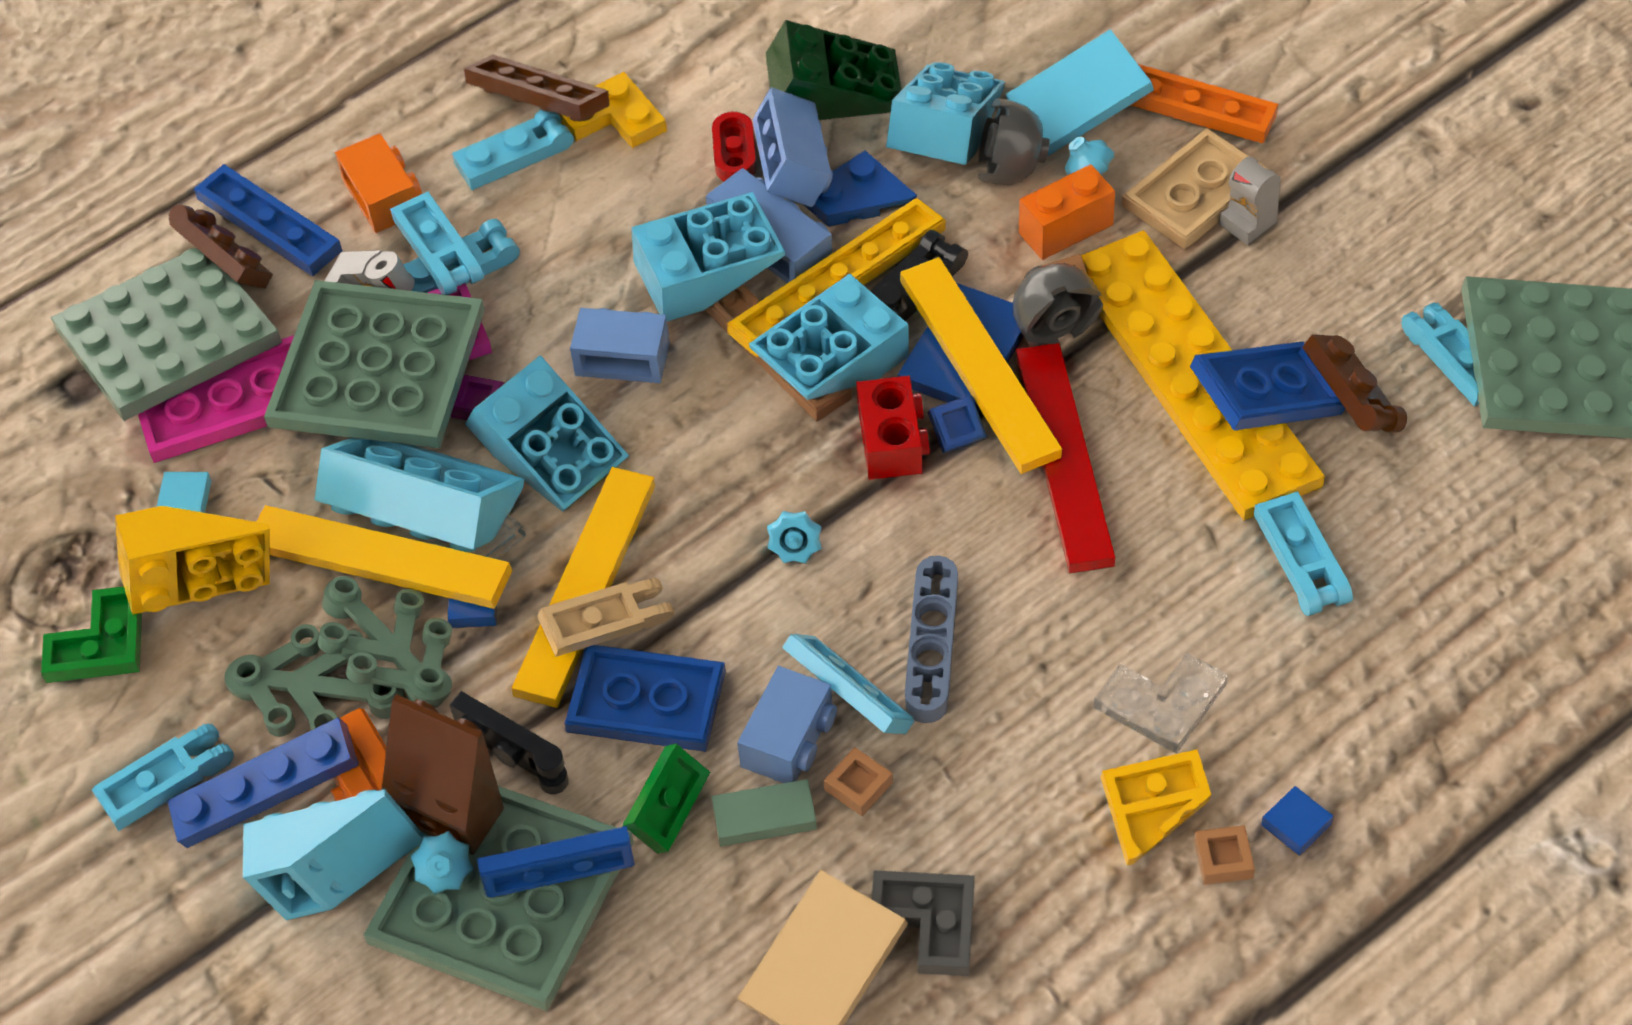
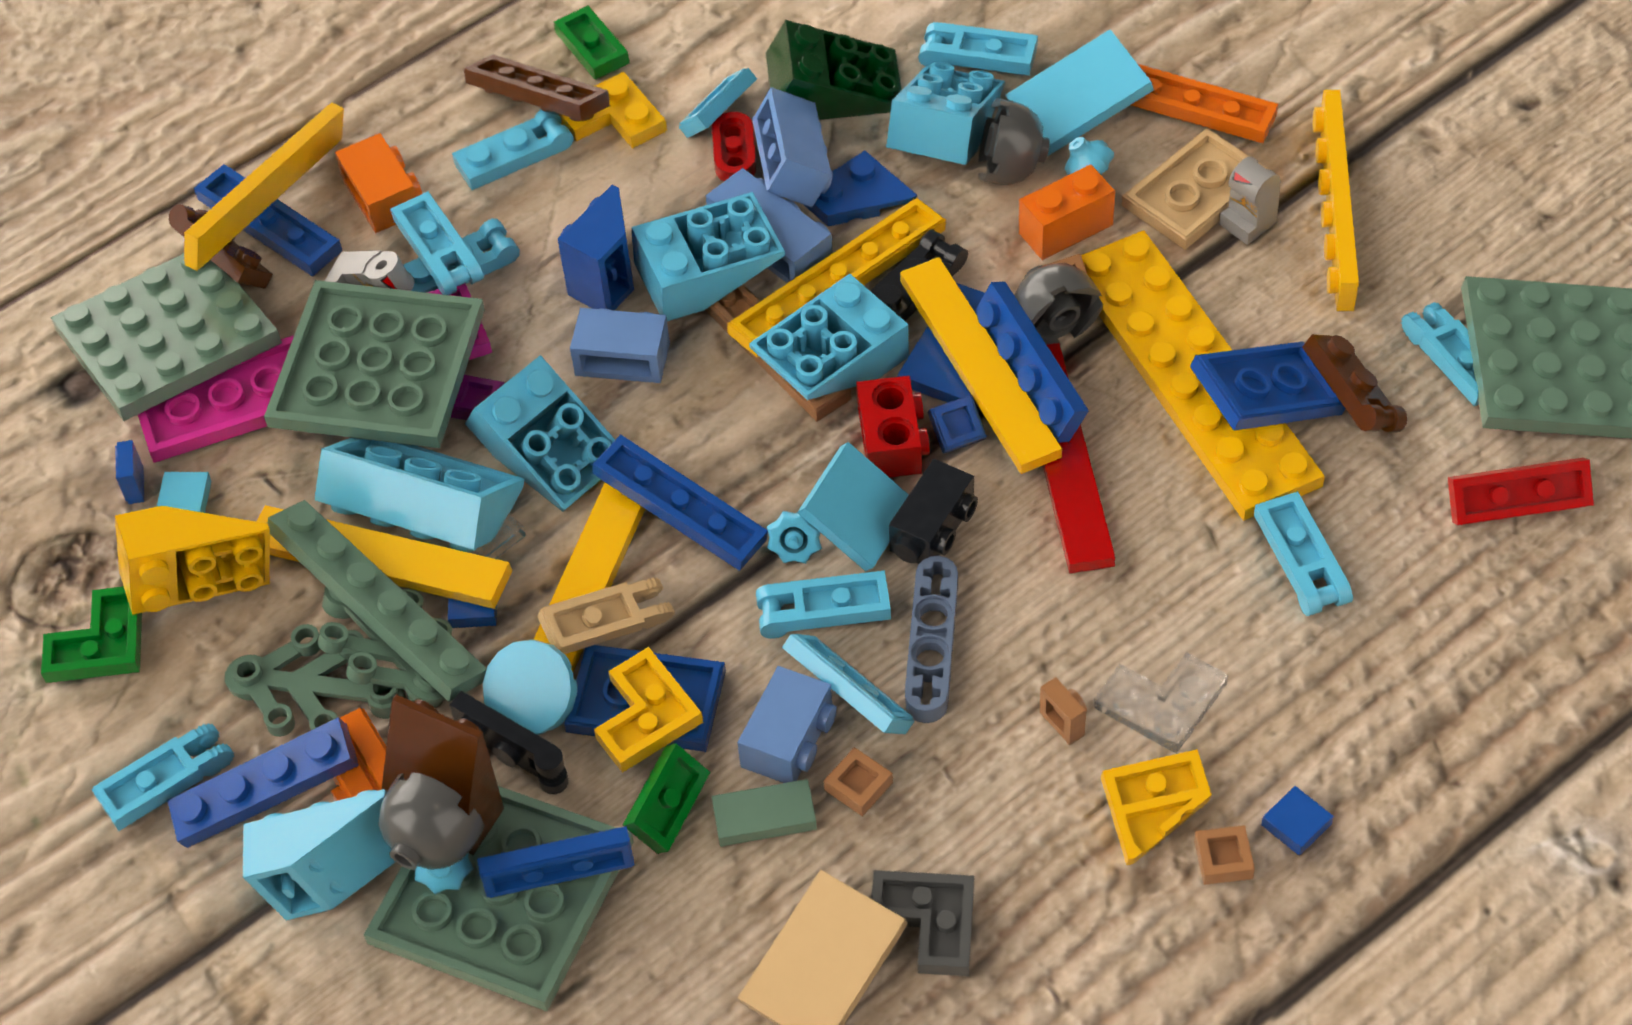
(129, 472): none -> blue tile
(262, 187): none -> yellow tile
(377, 600): none -> sand green plate
(426, 824): none -> dark grey cylinder
(531, 685): none -> medium azure tile
(591, 42): none -> green plate
(597, 254): none -> blue slope
(657, 711): none -> yellow plate
(680, 502): none -> blue plate
(717, 102): none -> medium azure tile
(823, 603): none -> medium azure plate
(854, 506): none -> medium azure tile
(932, 513): none -> black brick
(979, 48): none -> medium azure plate
(1031, 361): none -> blue plate
(1063, 710): none -> medium nougat plate
(1337, 210): none -> yellow plate
(1520, 491): none -> red plate

